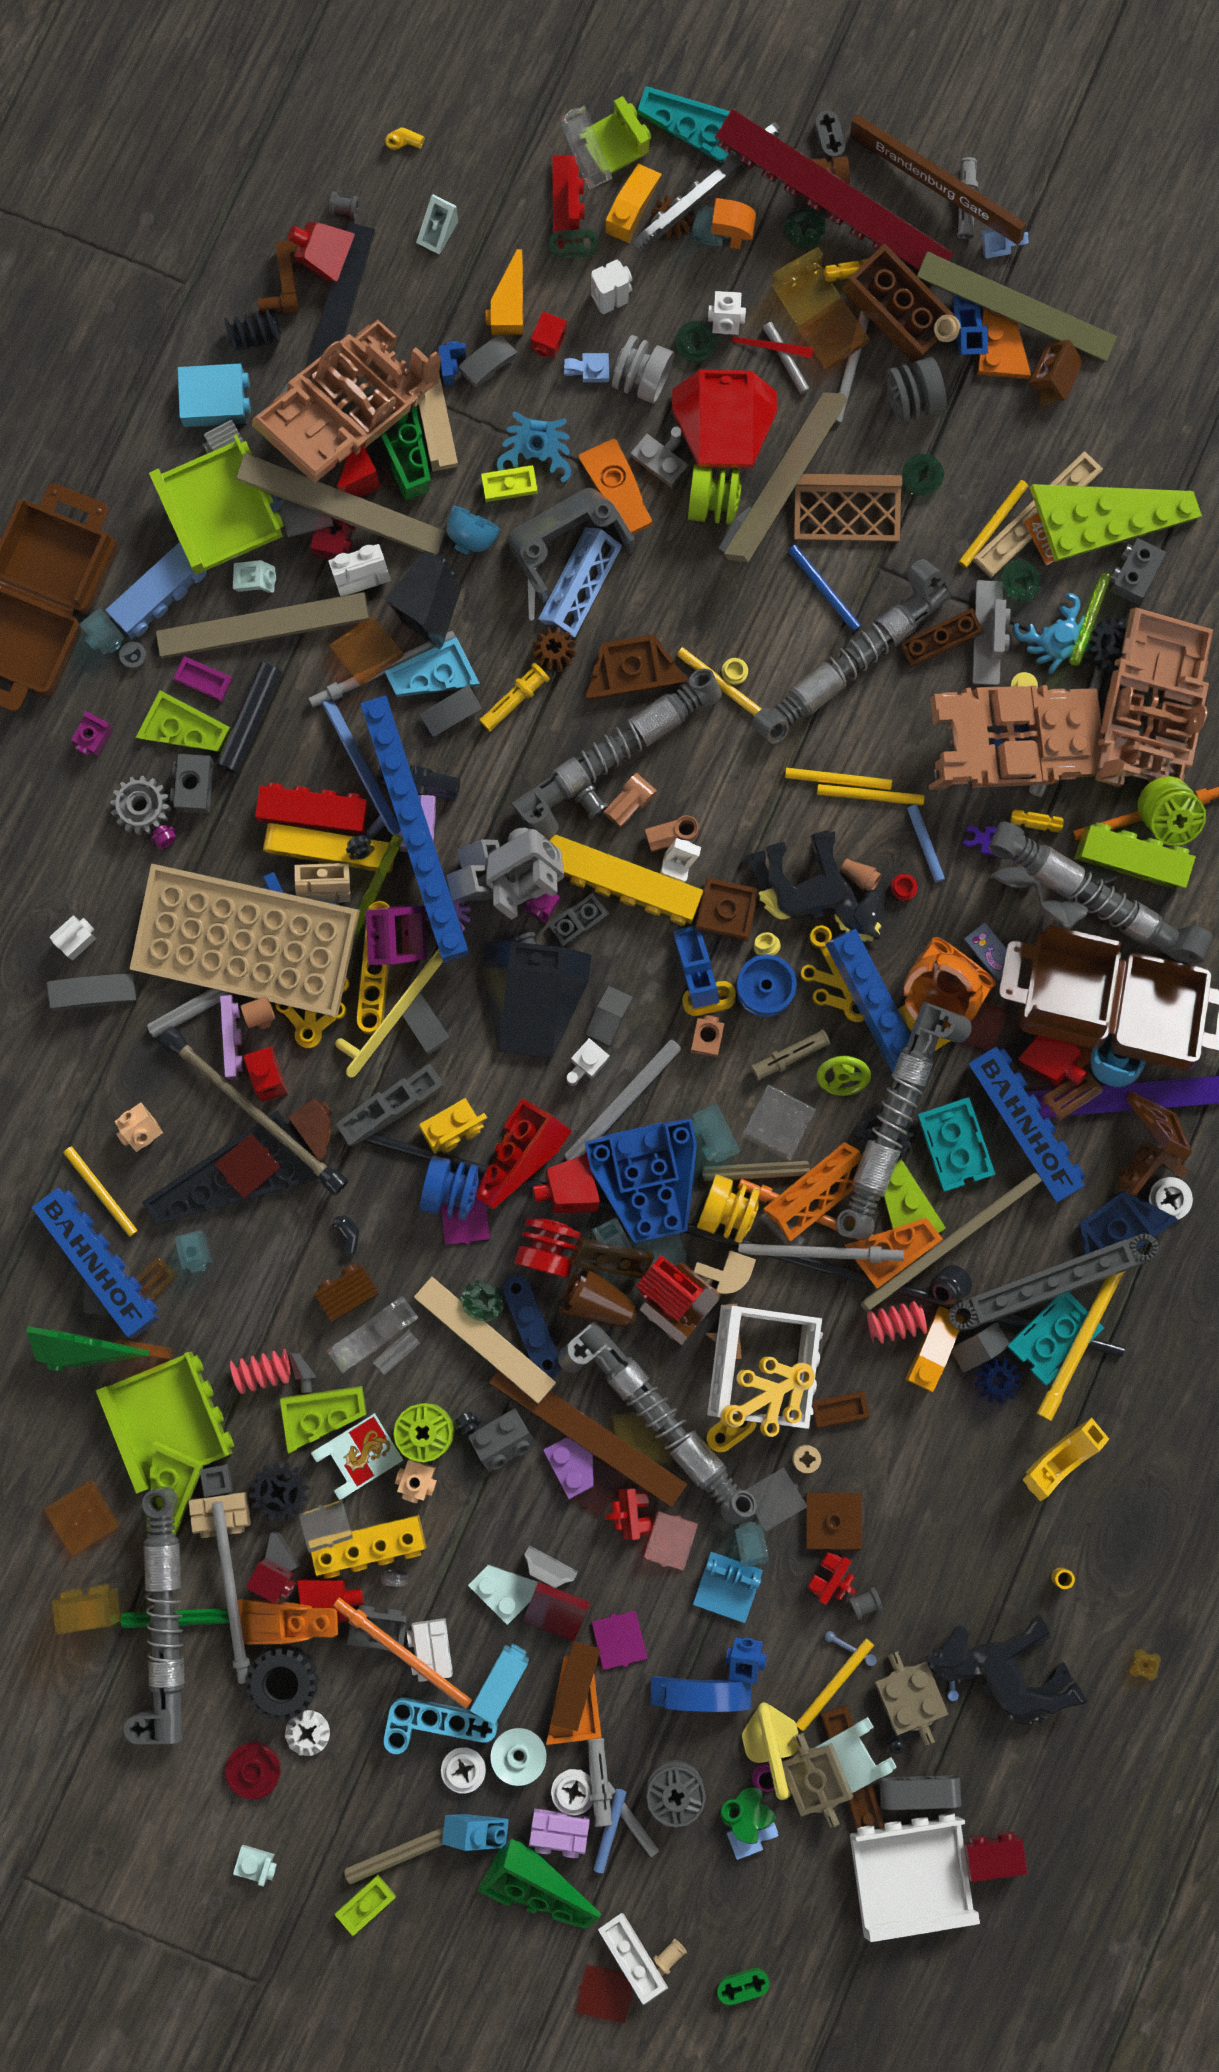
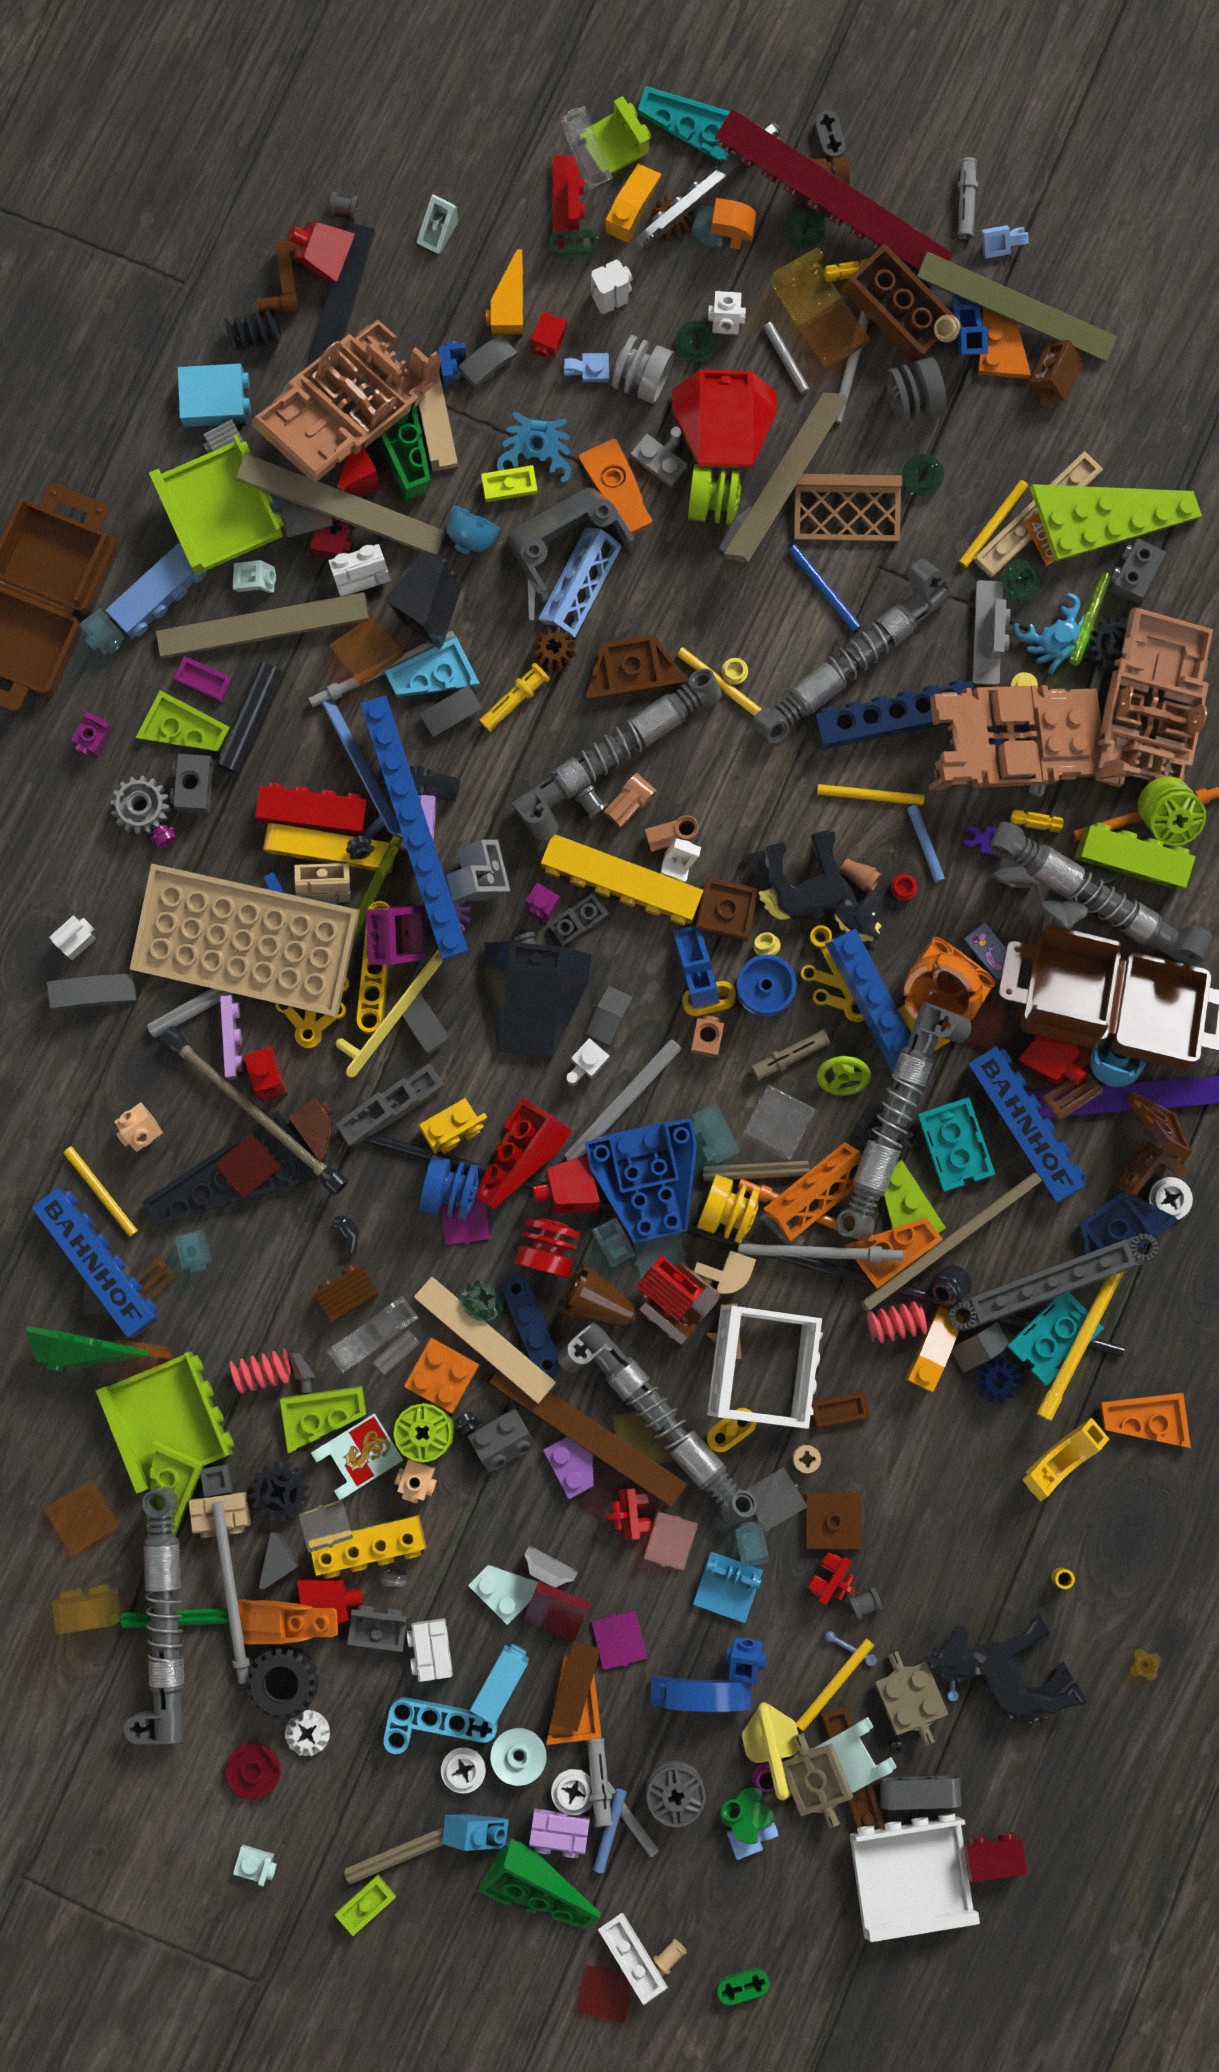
(133, 655): dark grey tile -> none
(258, 1013): nougat piece -> none
(271, 1581): dark red brick -> none
(359, 1619): orange bar -> none
(403, 137): yellow arm -> none
(442, 1375): none -> orange brick
(532, 869): light grey piece -> none
(611, 1258): dark brown tile -> none
(773, 1395): yellow plant -> none
(783, 347): red sticker -> none
(832, 736): none -> dark blue brick
(835, 778): yellow bar -> none
(937, 179): reddish brown tile -> none
(957, 631): reddish brown tile -> none
(1151, 1418): none -> orange wing

